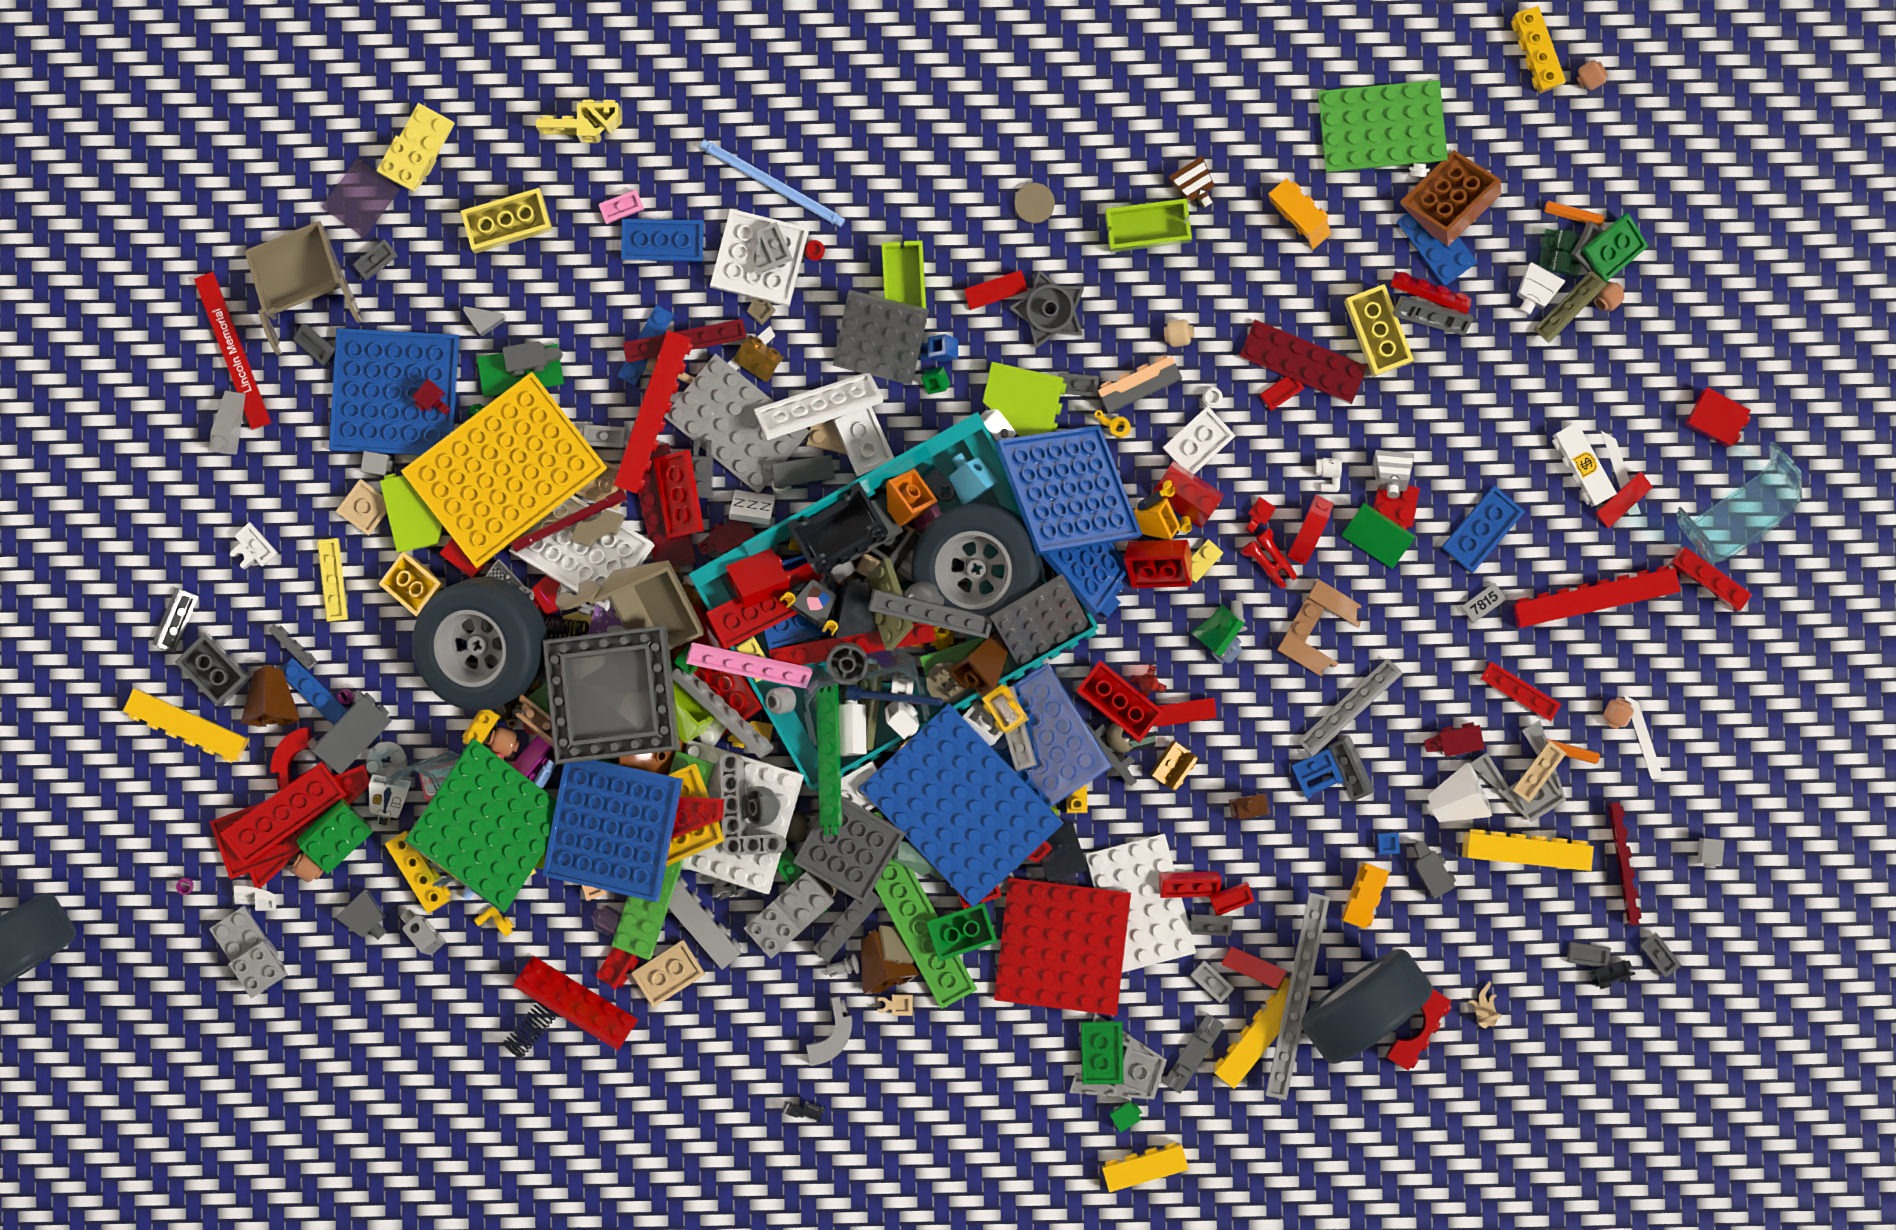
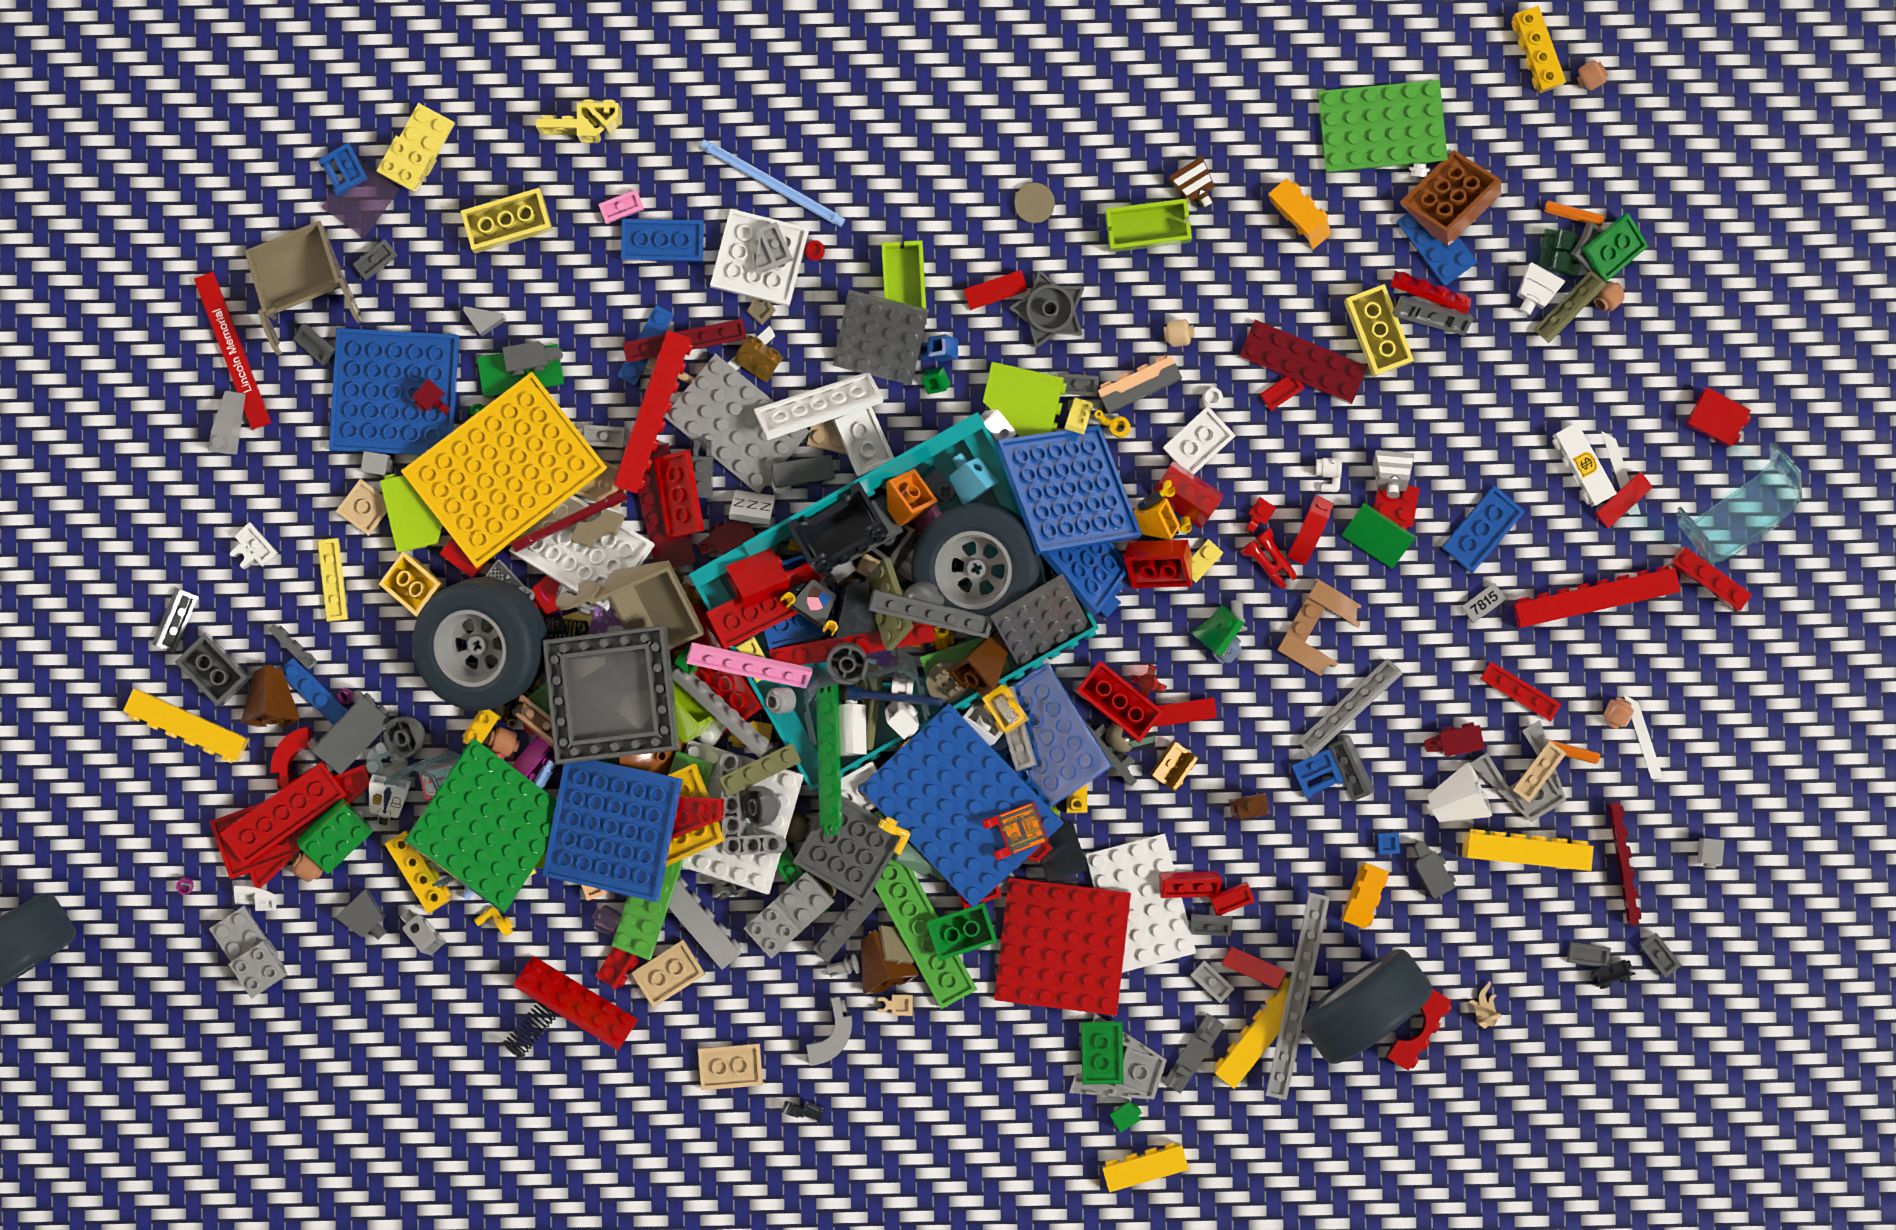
(349, 167): none -> blue plate
(404, 736): none -> dark grey cylinder
(730, 1066): none -> tan plate
(759, 770): none -> olive plate
(890, 826): none -> yellow plate
(1019, 828): none -> flag
(1078, 415): none -> light yellow plate

